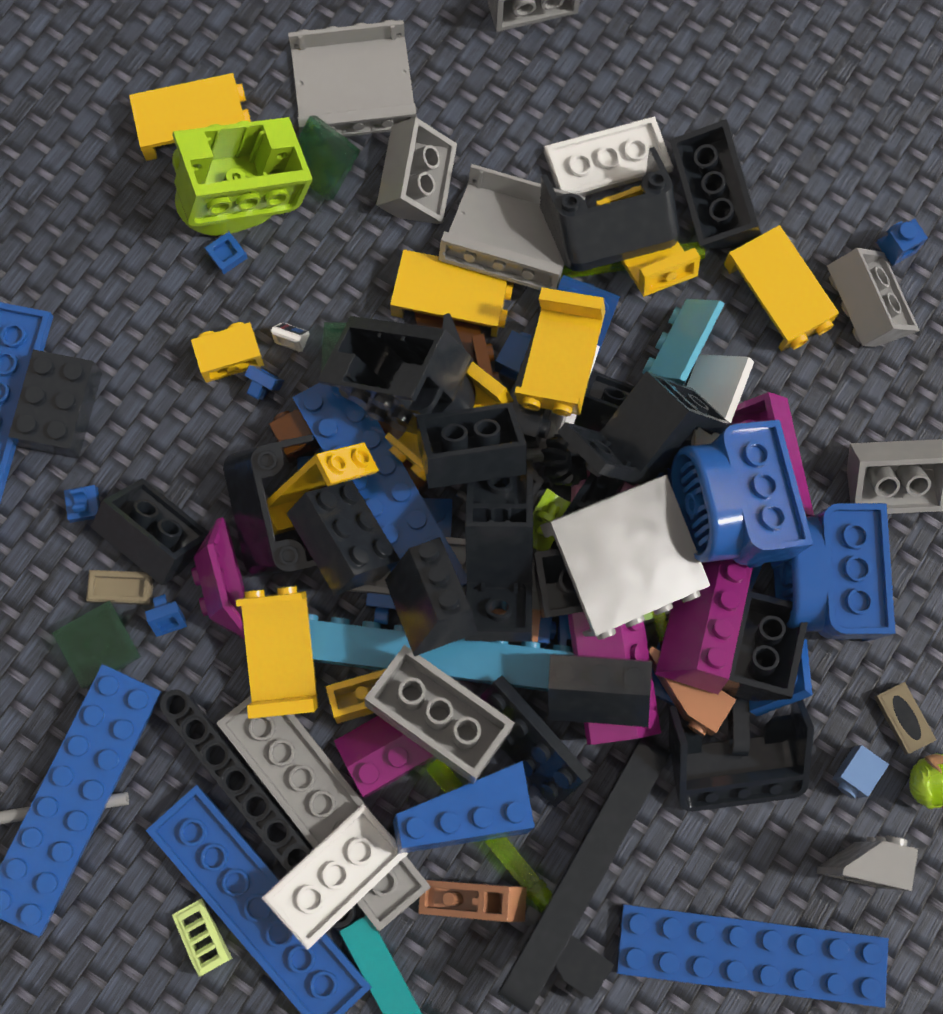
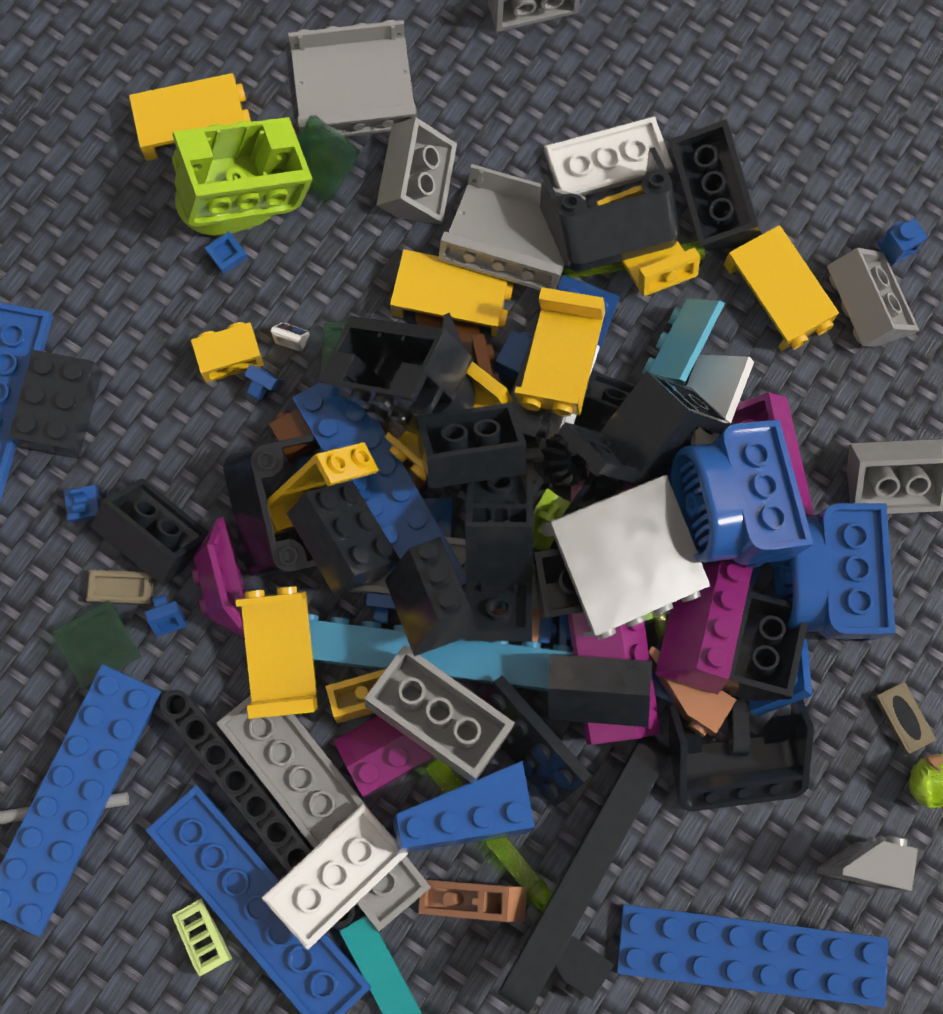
(859, 772): medium blue brick -> none

